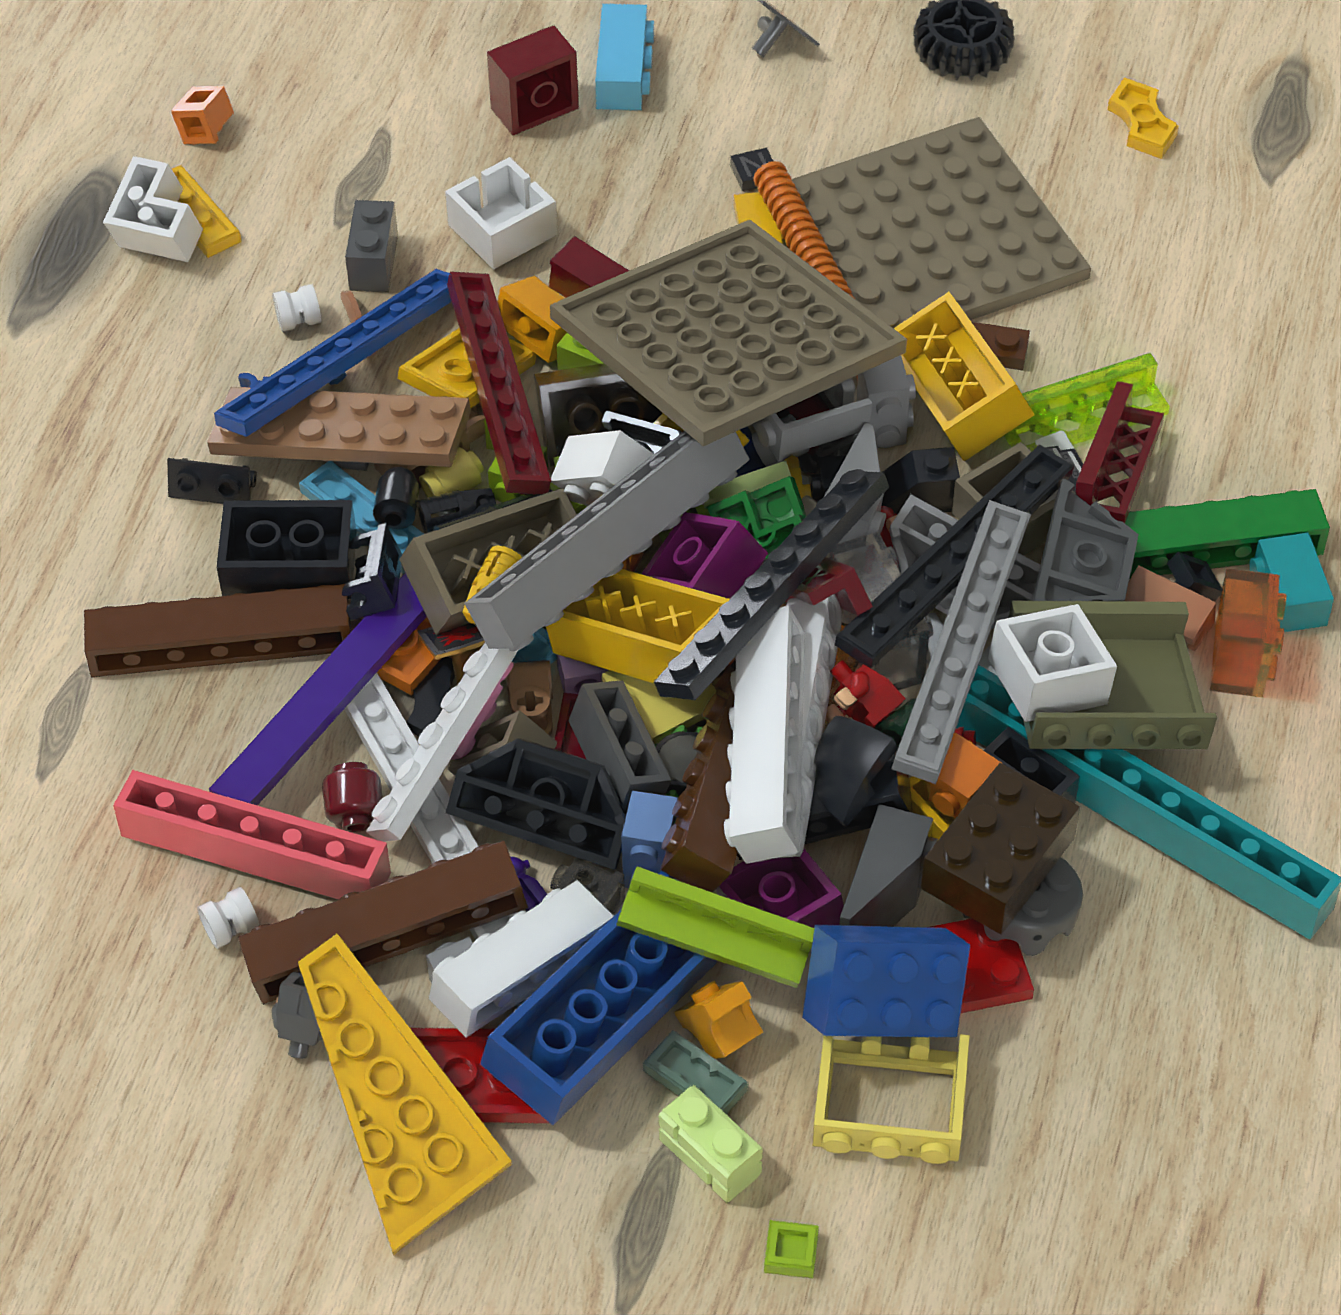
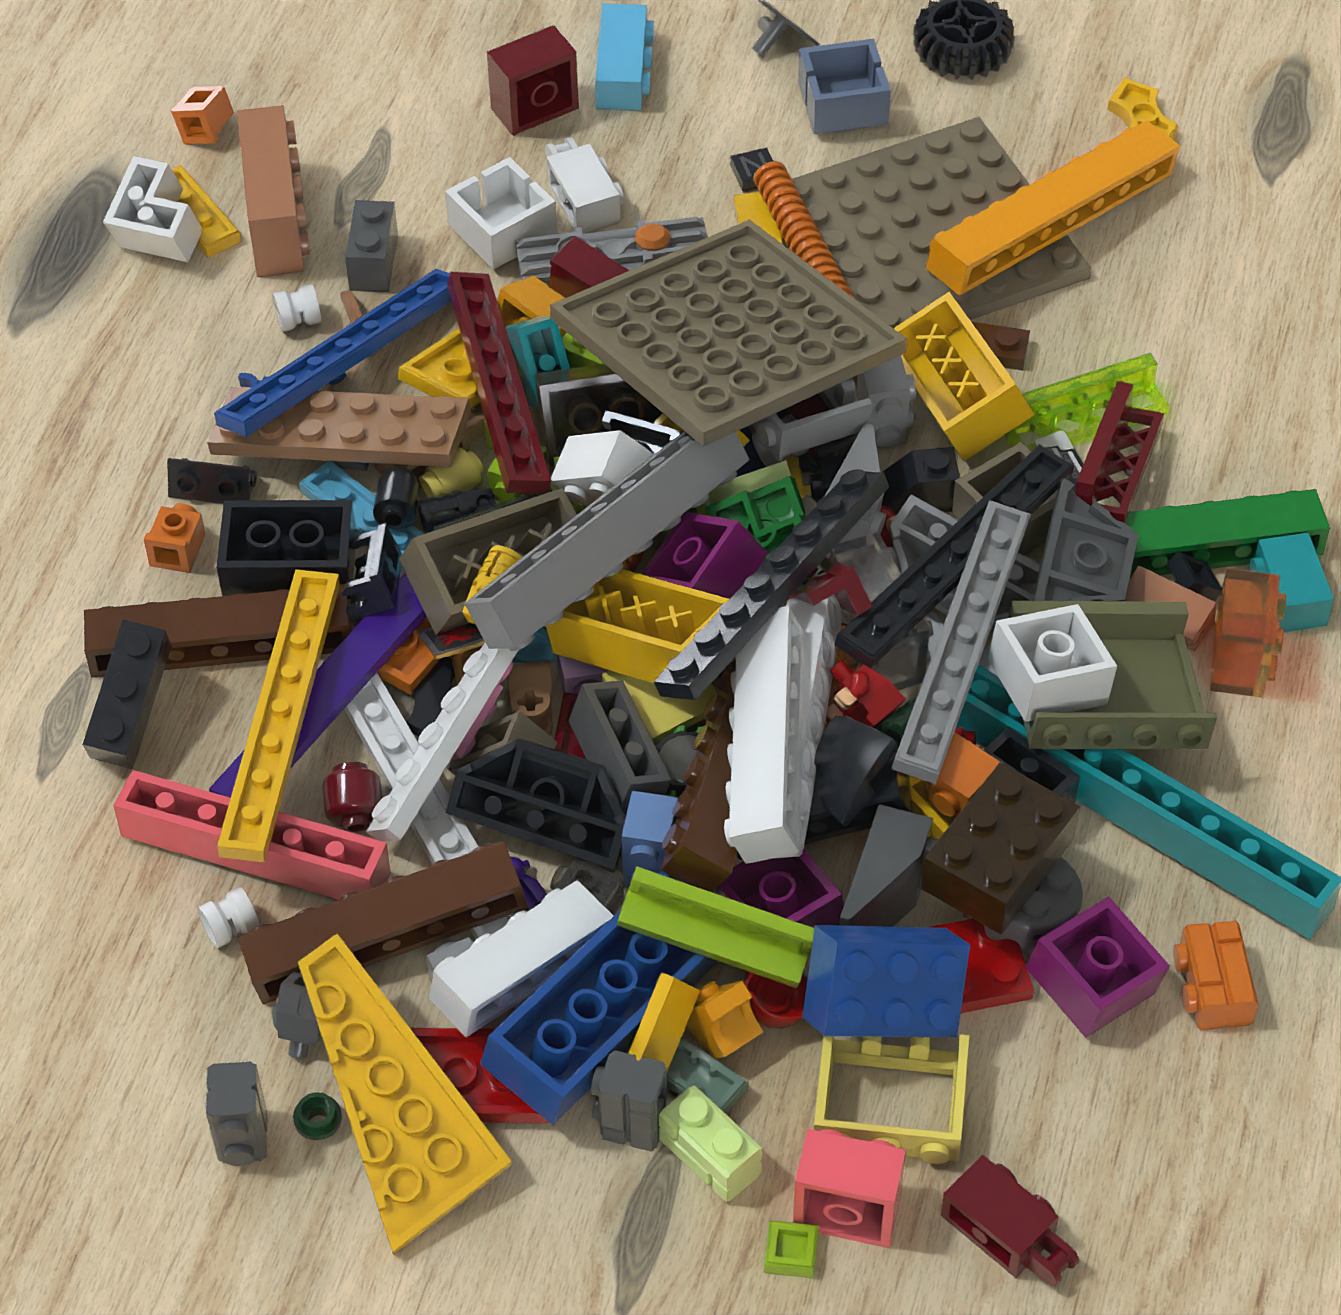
(127, 694): none -> black brick
(175, 529): none -> orange brick
(236, 1112): none -> dark grey brick
(273, 190): none -> nougat brick
(278, 717): none -> yellow plate
(313, 1105): none -> dark green plate
(536, 350): none -> teal brick
(583, 186): none -> white brick
(625, 246): none -> light grey piece
(630, 1099): none -> dark grey brick
(664, 1020): none -> yellow tile
(774, 1002): none -> red hair
(844, 86): none -> sand blue piece
(849, 1186): none -> coral brick
(1007, 1221): none -> dark red brick
(1051, 207): none -> light orange brick
(1097, 966): none -> magenta brick
(1216, 975): none -> orange brick

